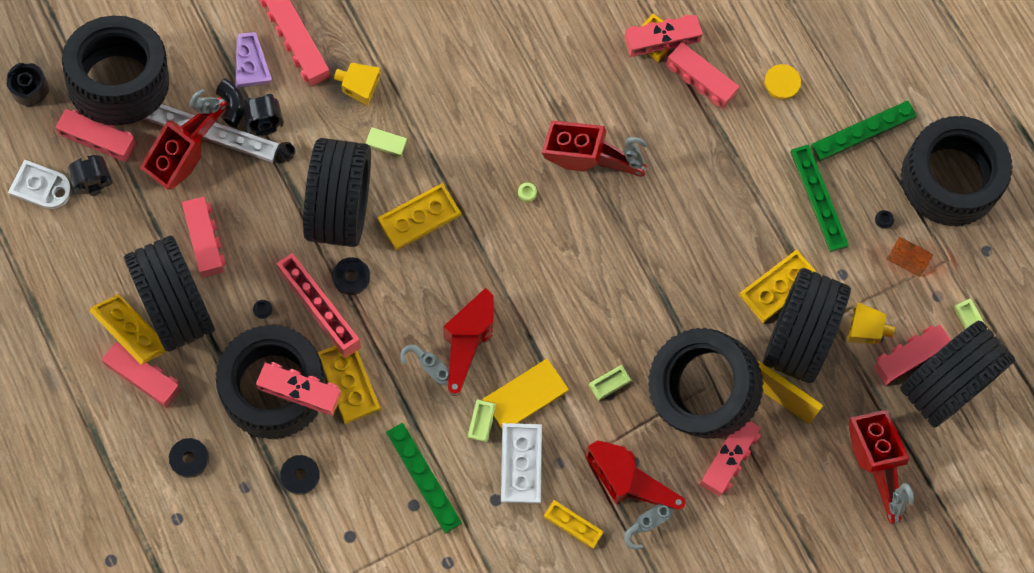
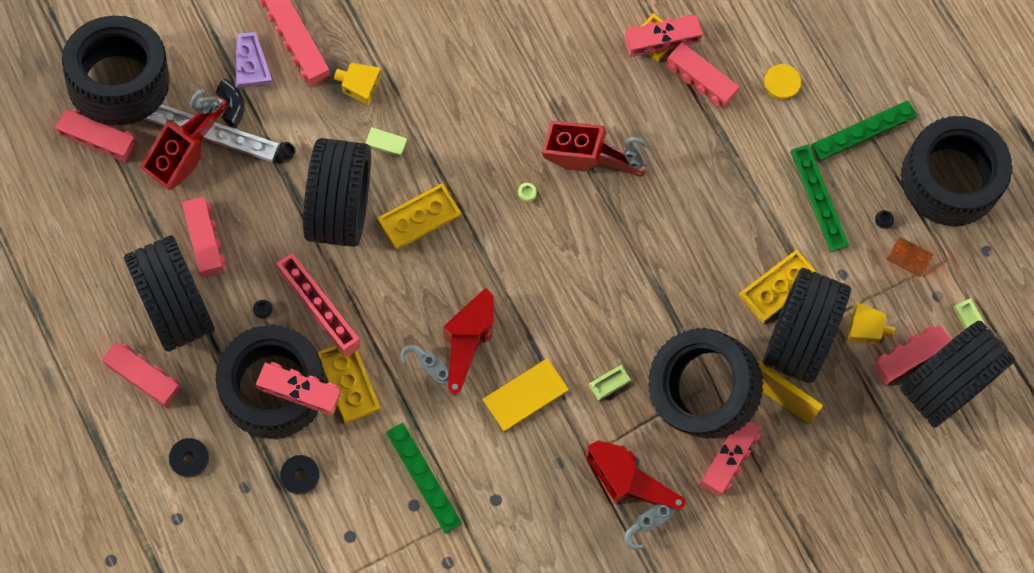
(27, 84): black brick -> none
(39, 186): white tile -> none
(89, 175): black brick -> none
(128, 328): yellow tile -> none
(262, 115): black brick -> none
(355, 286): black tile -> none
(481, 420): yellowish green tile -> none
(521, 463): white tile -> none
(573, 524): yellow tile -> none
(879, 449): red slope -> none

